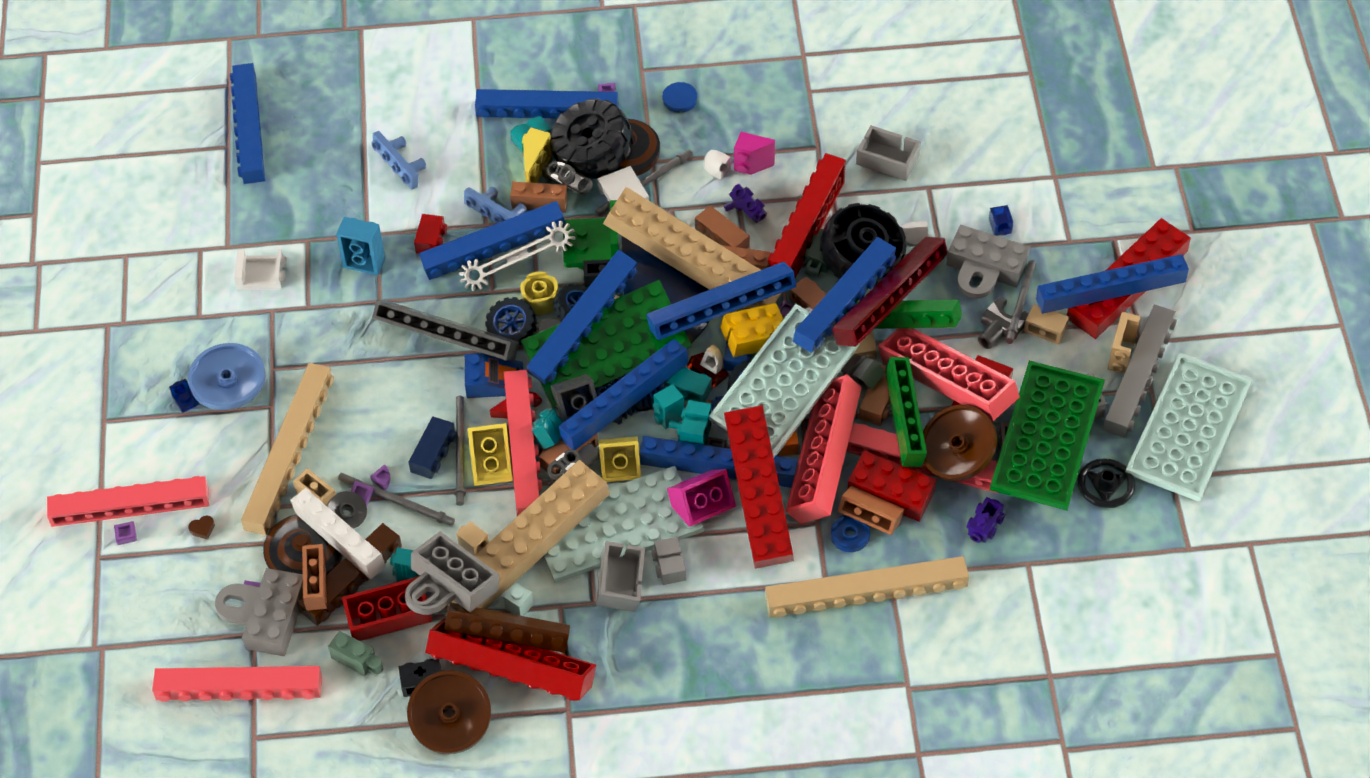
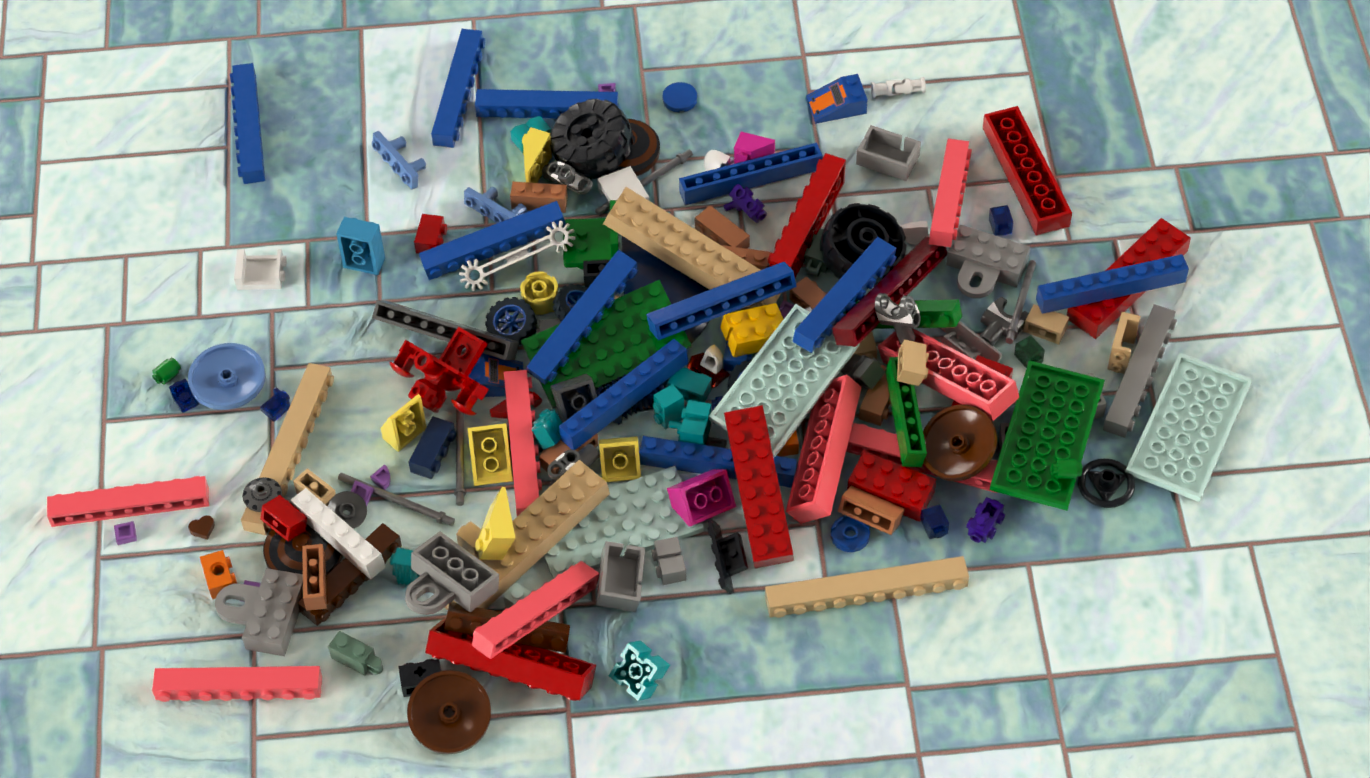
(166, 371): none -> green brick
(213, 565): none -> orange brick
(254, 499): none -> dark grey dish
(276, 405): none -> clear blue bracket
(283, 518): none -> red brick
(381, 611): red brick -> none
(404, 424): none -> light yellow slope
(444, 374): none -> red piece
(457, 88): none -> blue brick
(497, 530): none -> light yellow slope
(535, 609): none -> coral brick
(639, 670): none -> teal brick
(728, 553): none -> black bracket
(750, 173): none -> blue brick
(838, 99): none -> blue slope
(900, 86): none -> white piece
(901, 316): none -> dark grey connector
(912, 363): none -> tan brick
(934, 522): none -> clear blue brick
(949, 194): none -> coral brick
(969, 343): none -> light grey bracket
(1027, 170): none -> red brick
(1028, 350): none -> clear green brick
(1067, 468): none -> green brick

